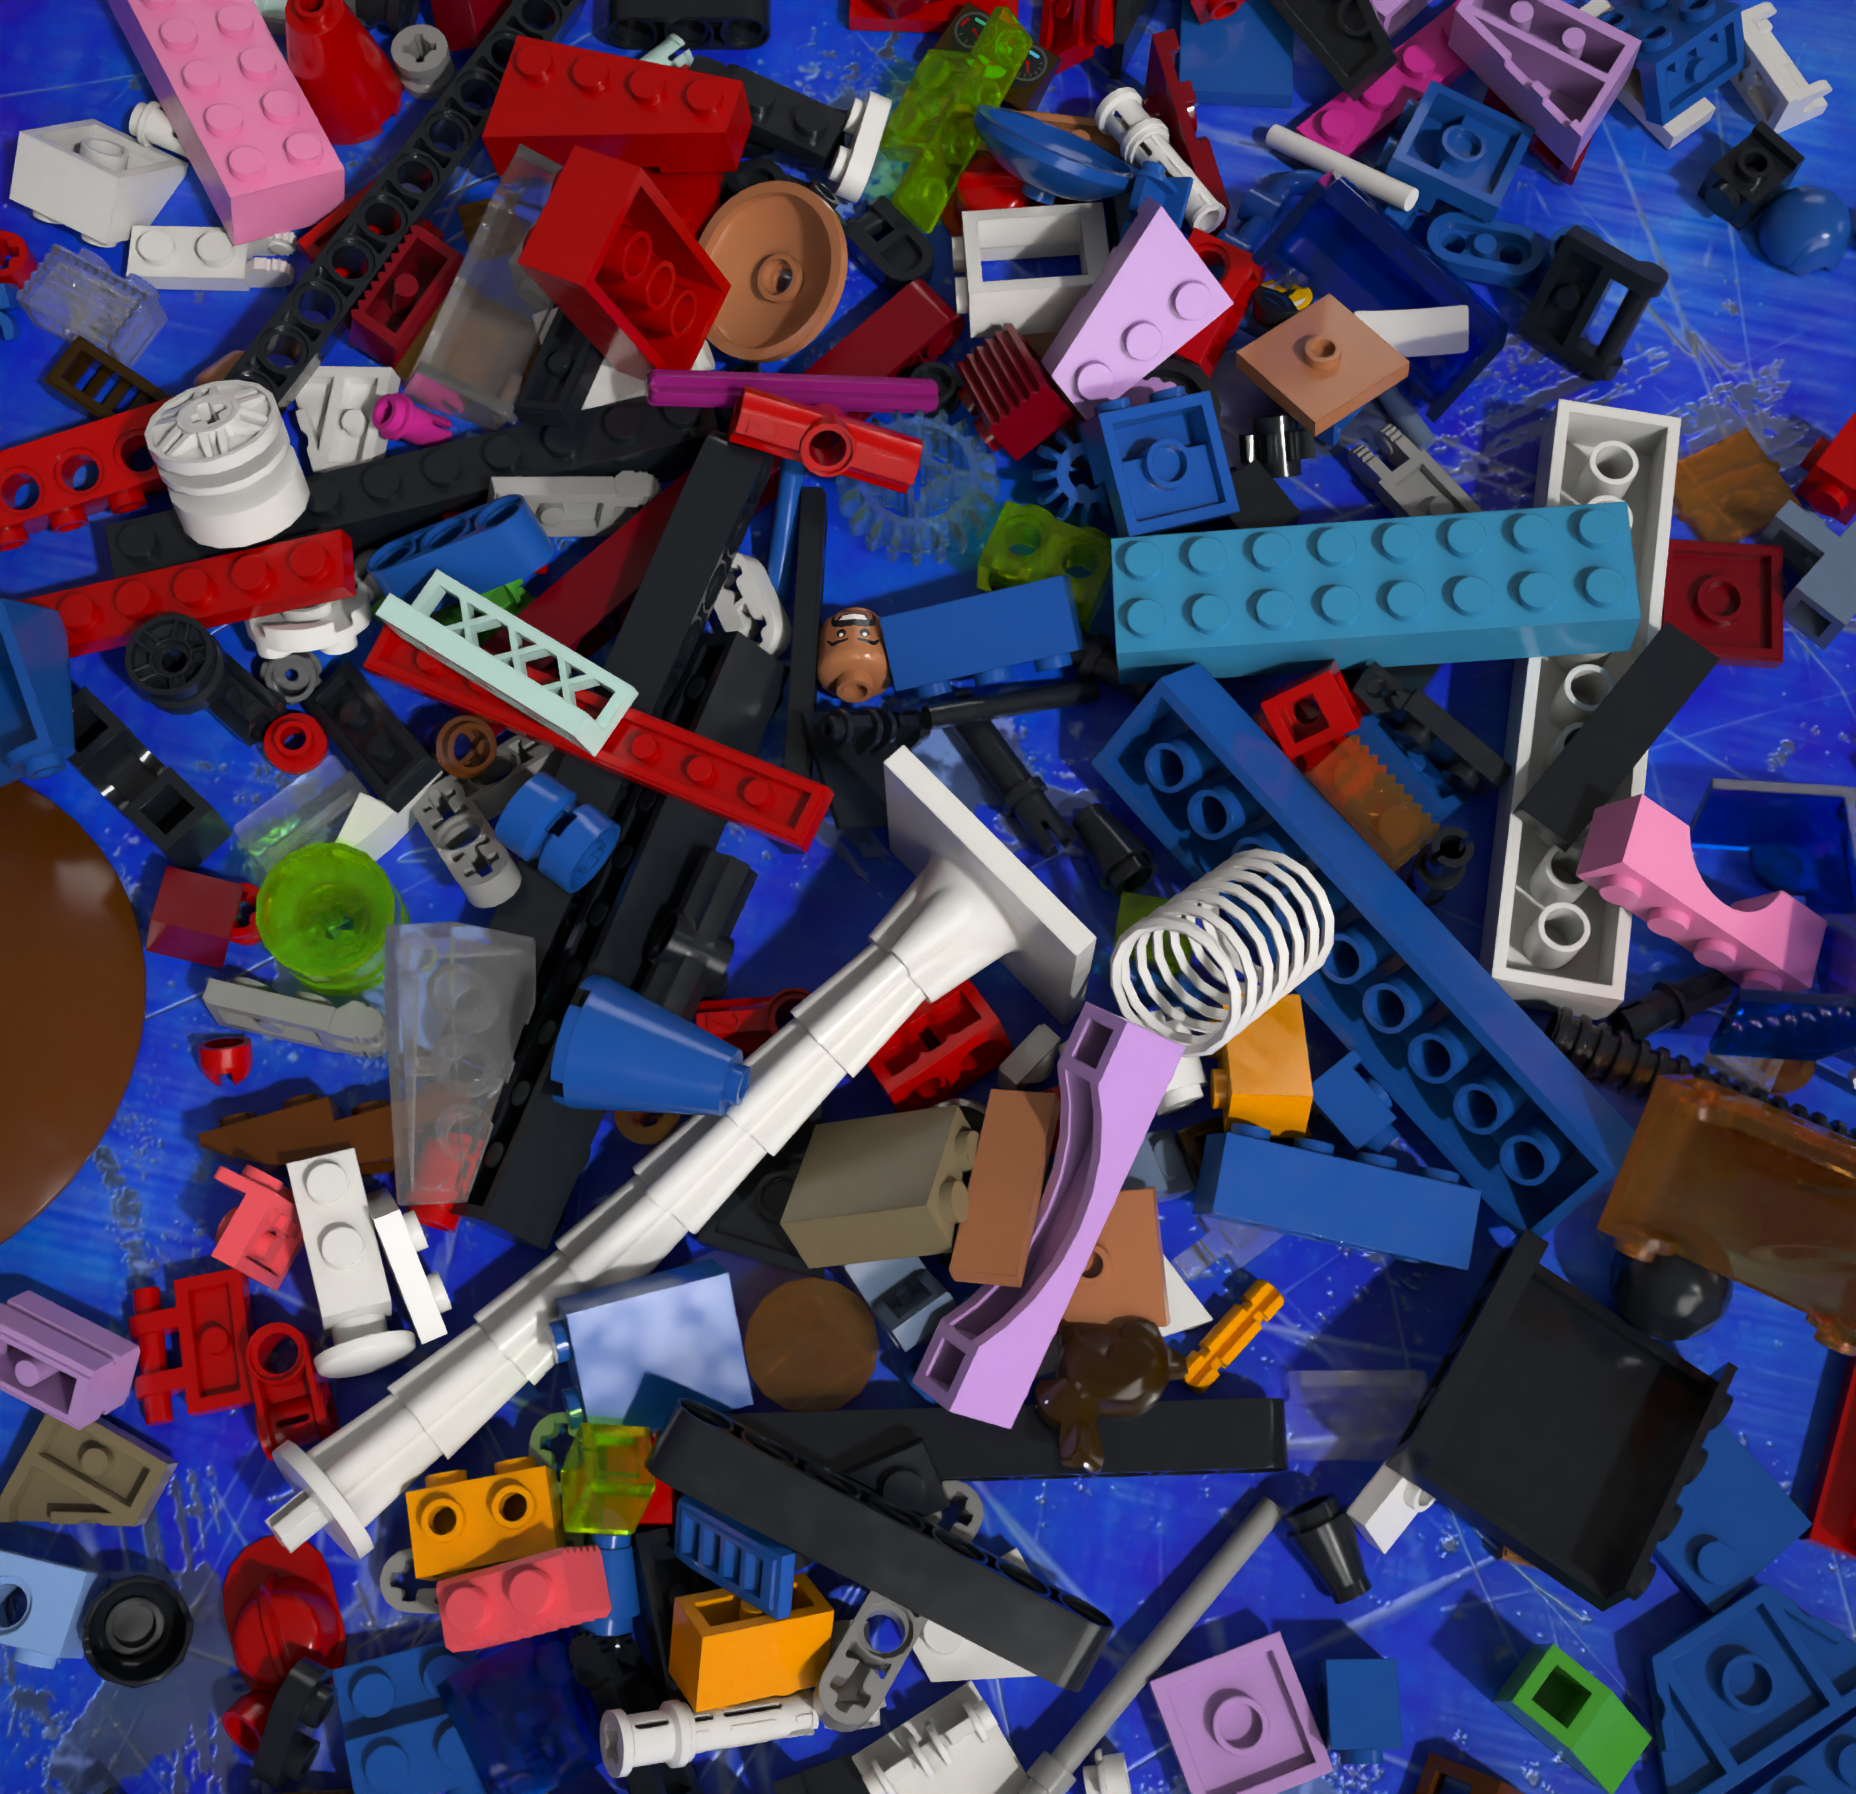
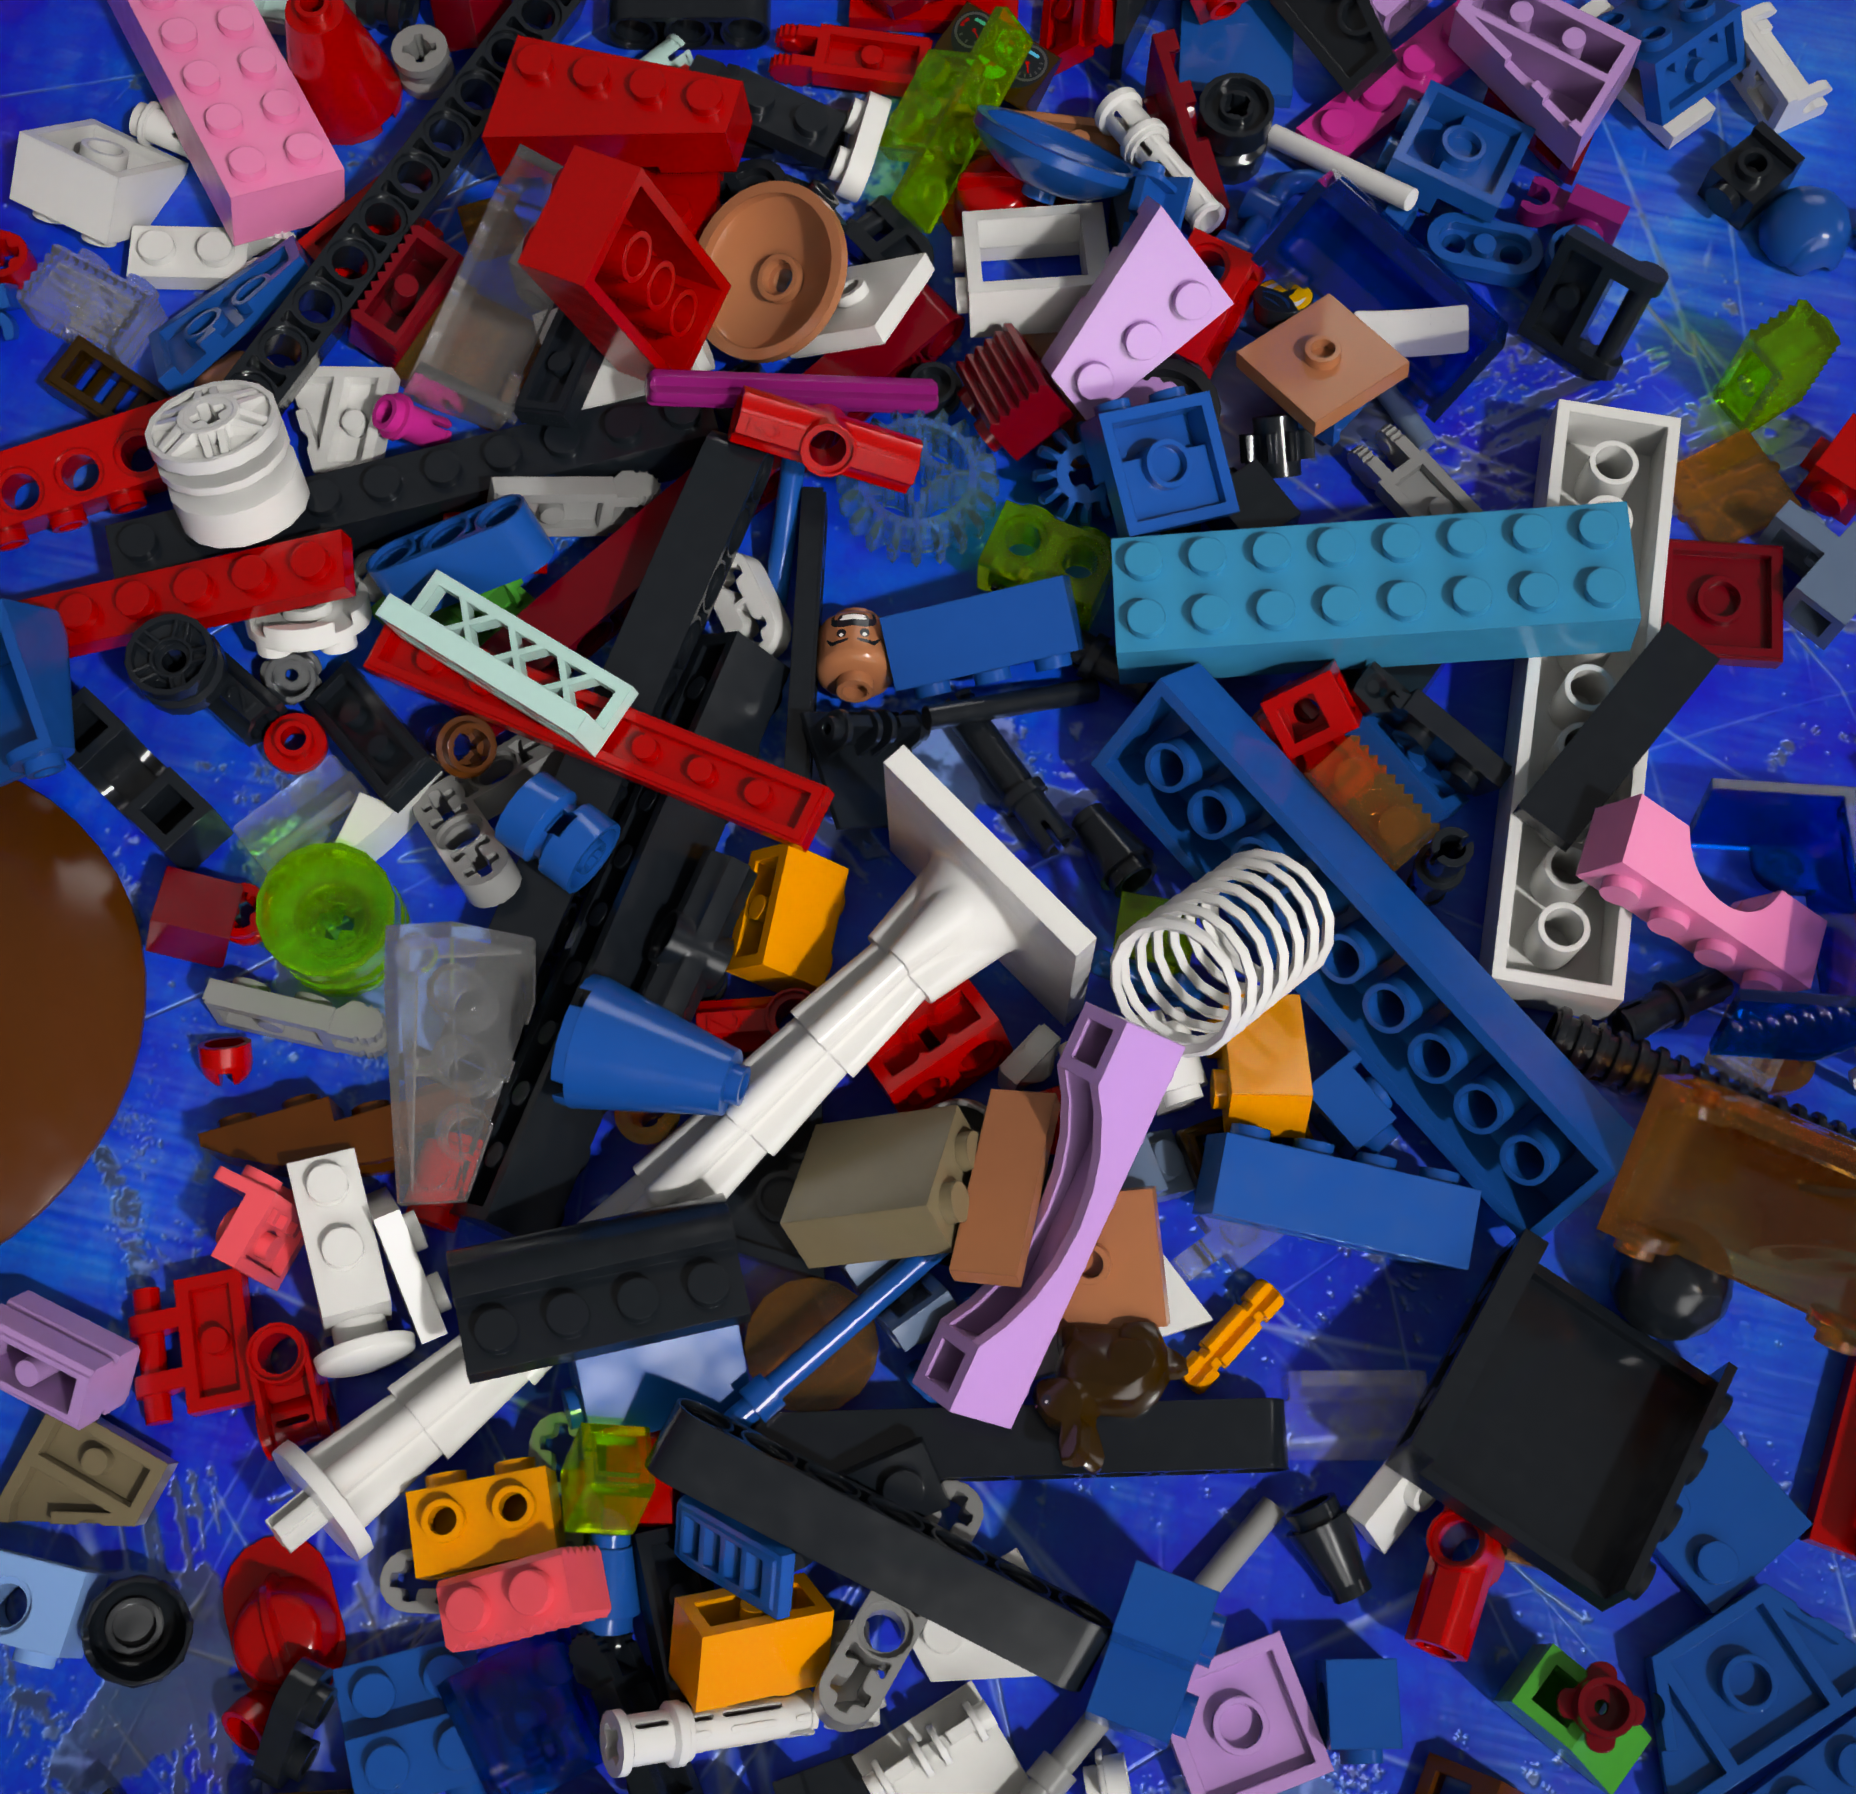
(224, 316): none -> blue wing
(597, 1287): none -> black brick
(765, 1396): none -> blue bar
(788, 919): none -> light orange brick
(847, 58): none -> red hinge
(872, 304): none -> white plate
(1152, 1651): none -> blue brick
(1236, 118): none -> black wheel
(1453, 1591): none -> red piece
(1566, 208): none -> magenta plate
(1622, 1707): none -> dark red plate
(1776, 366): none -> clear neon green brick

